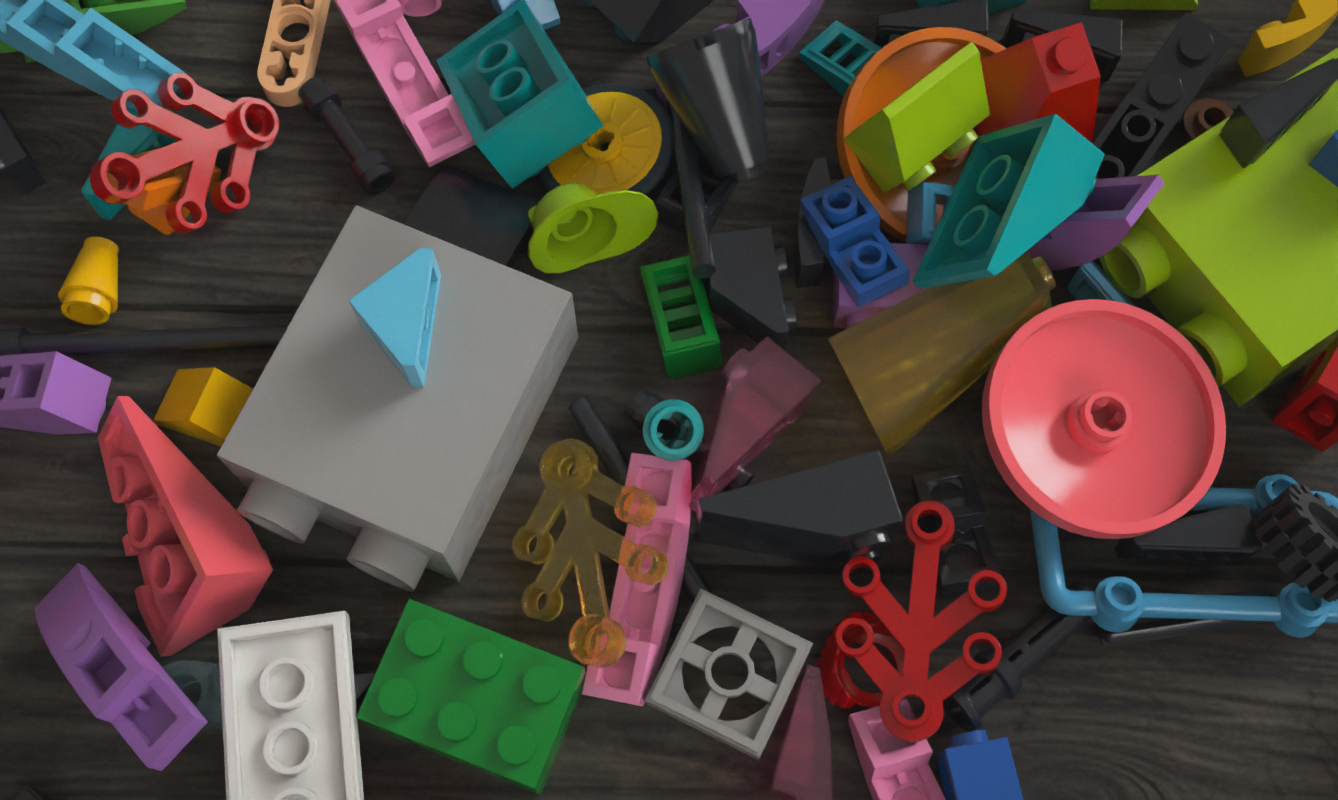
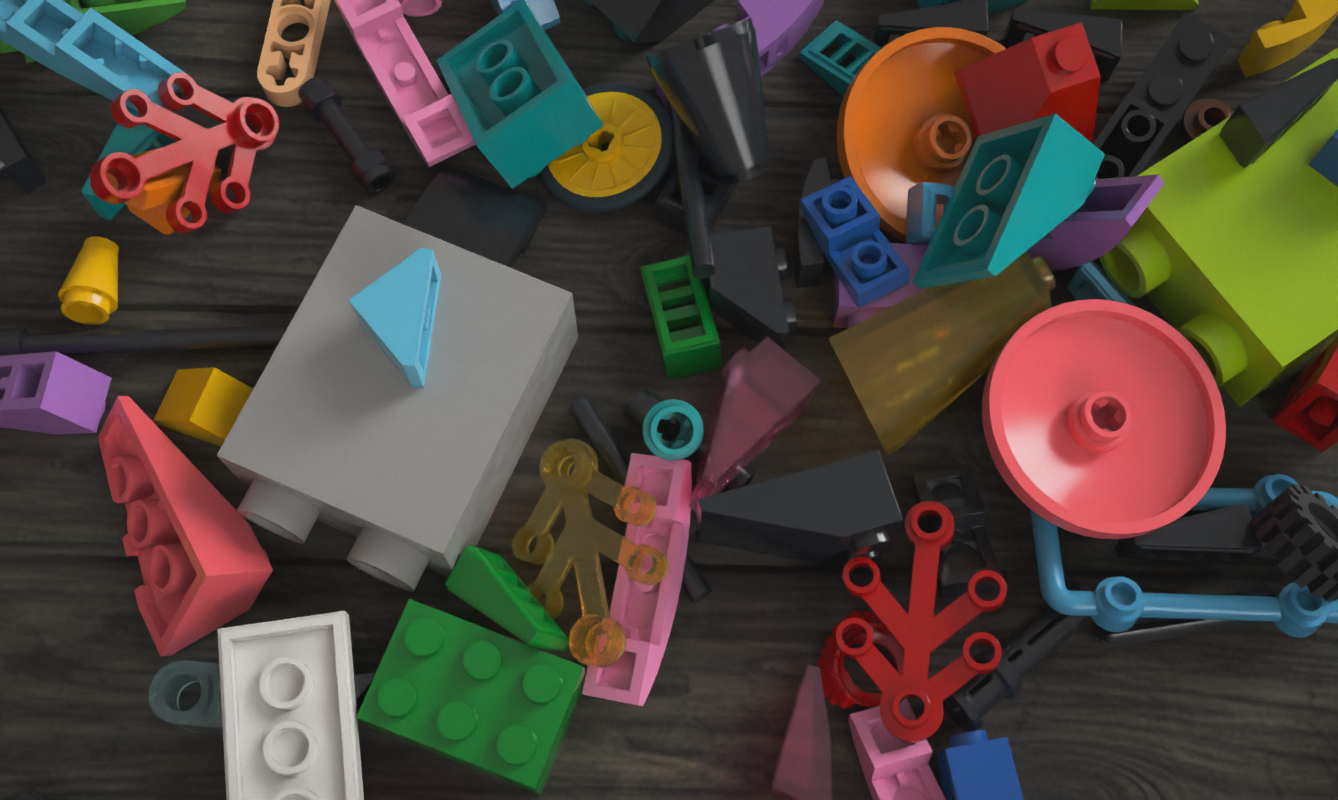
(114, 671): medium lavender slope -> none
(498, 592): none -> green slope
(582, 226): lime piece -> none
(668, 690): light grey piece -> none
(924, 122): lime slope -> none

